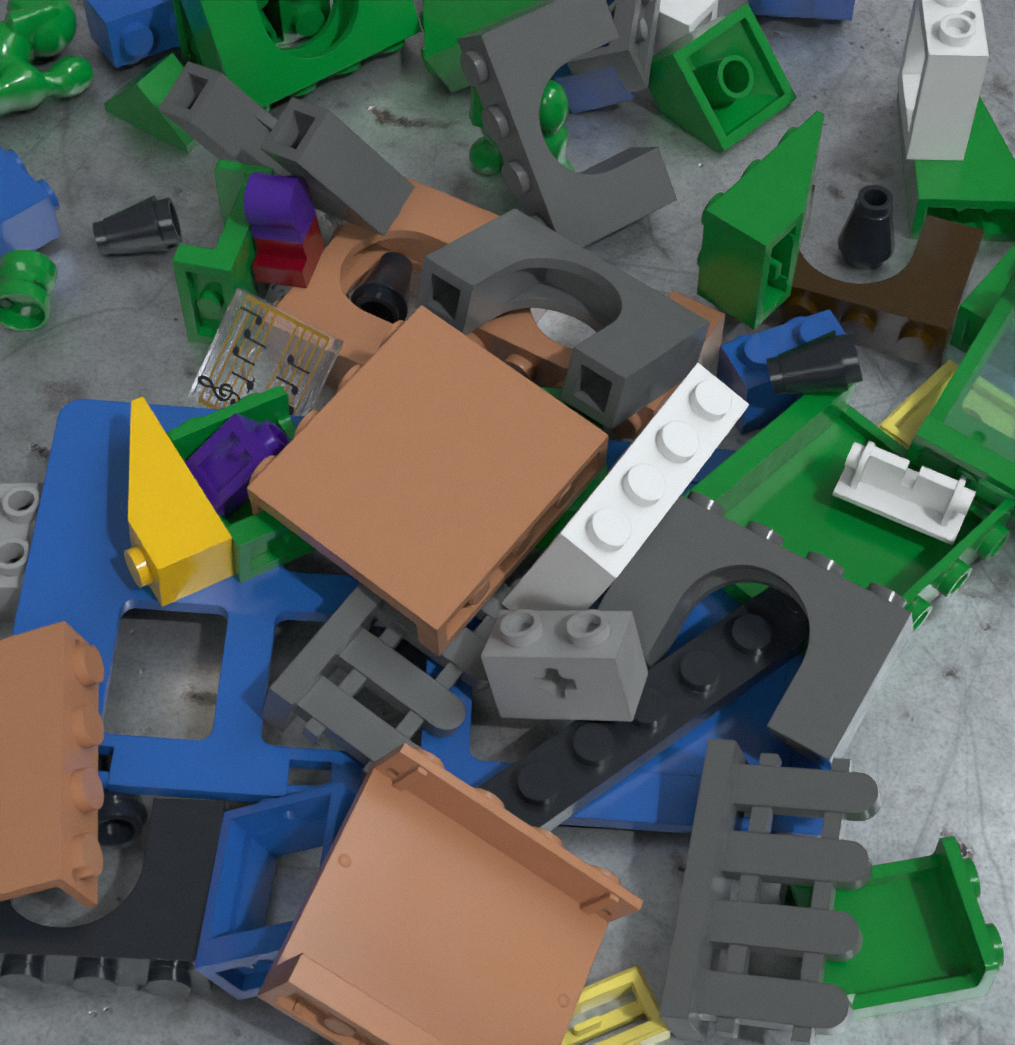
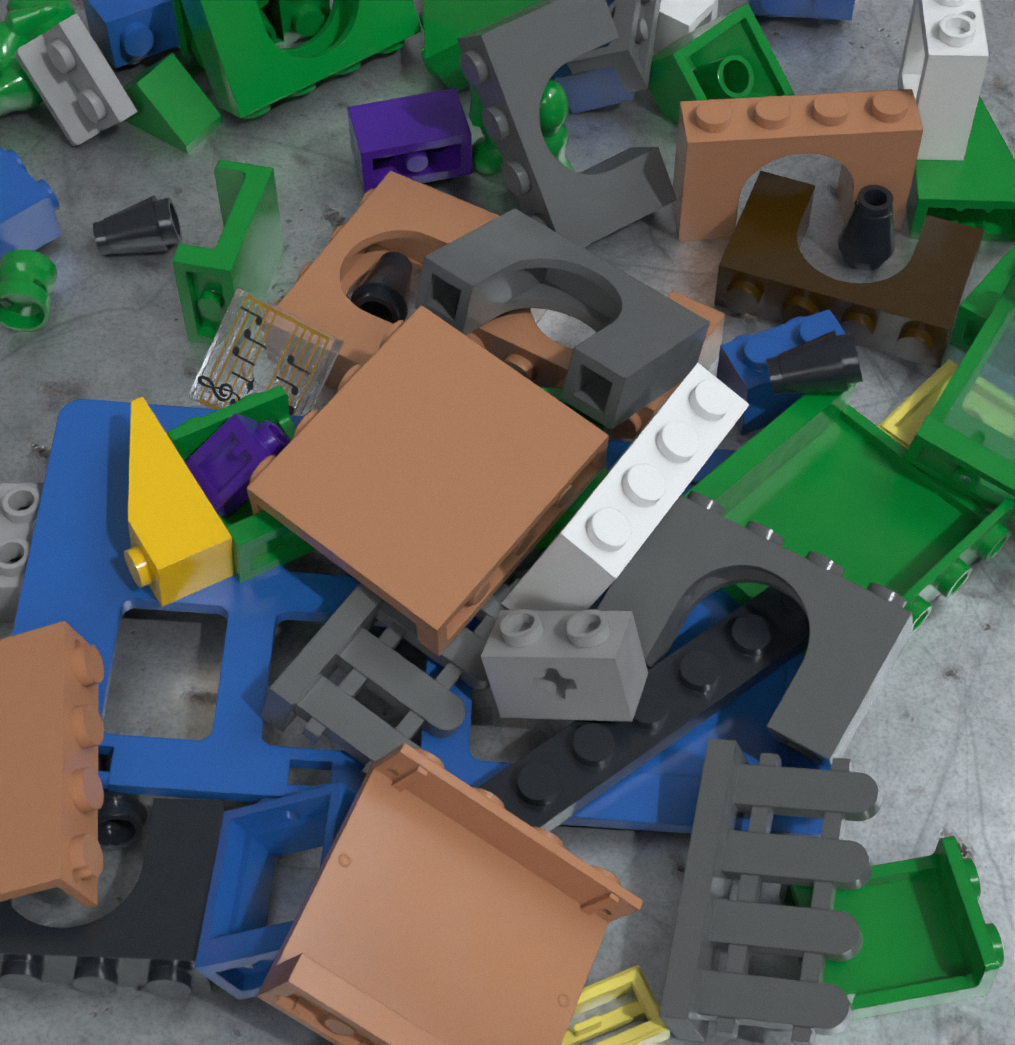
(75, 80): none -> light grey bracket
(283, 229): leg -> none
(306, 141): dark grey arch -> none
(412, 136): none -> dark purple brick
(731, 139): none -> nougat arch
(758, 228): green slope -> none
(912, 498): white hinge -> none

